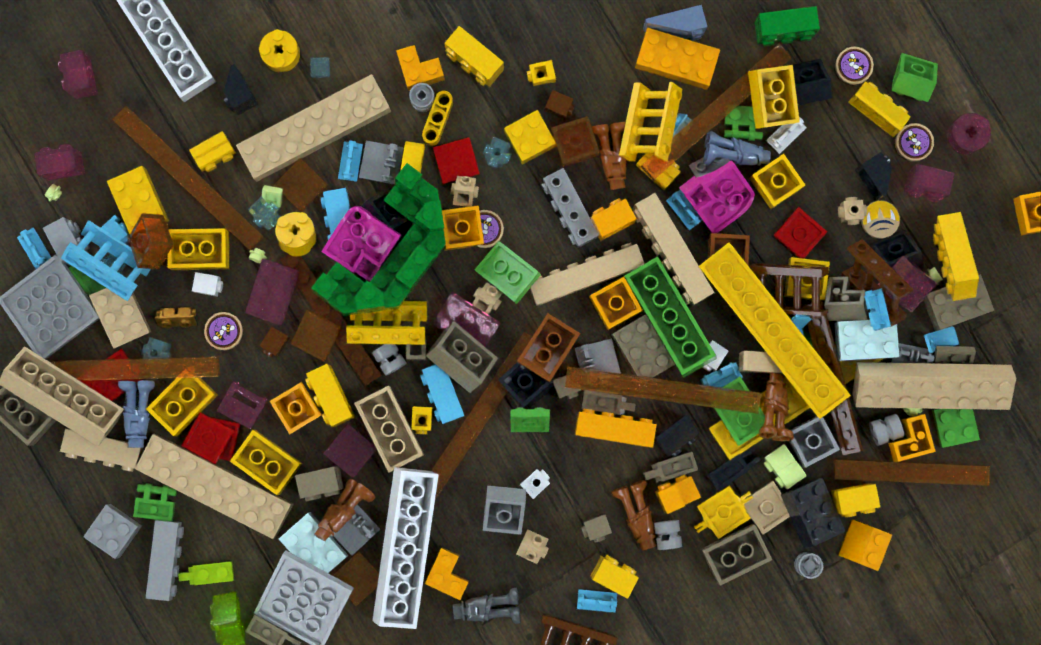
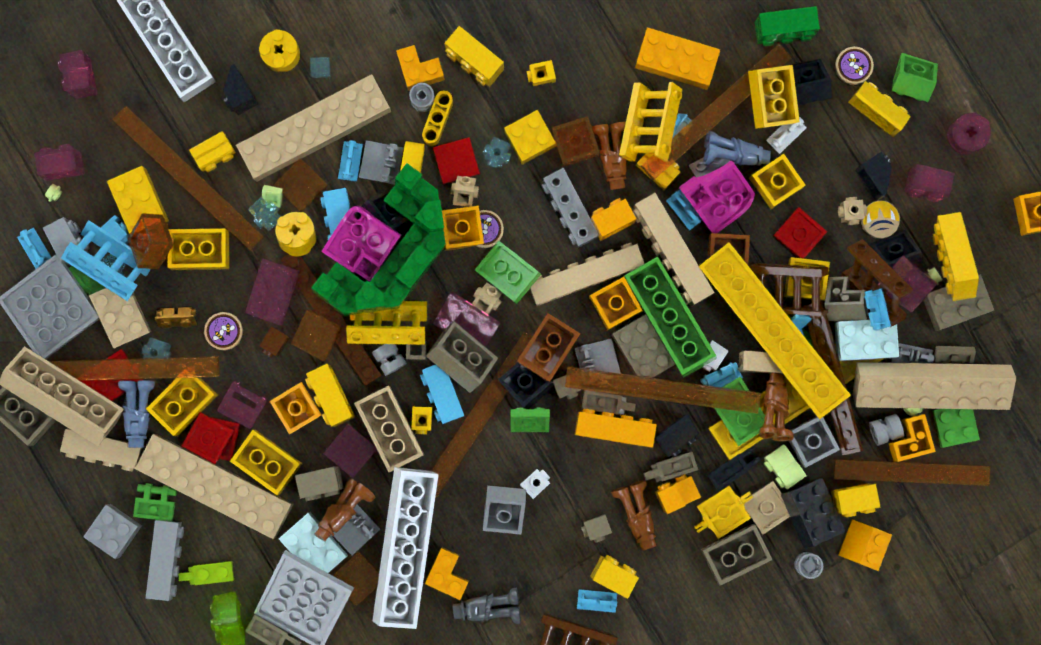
(207, 284): white brick -> none
(257, 255): yellowish green plate -> none
(533, 547): tan brick -> none
(559, 105): reddish brown brick -> none
(669, 527): light grey wheel -> none
(685, 23): sand blue slope -> none
(741, 117): bright green plate -> none
(914, 142): tile -> none
(943, 337): medium azure bracket -> none

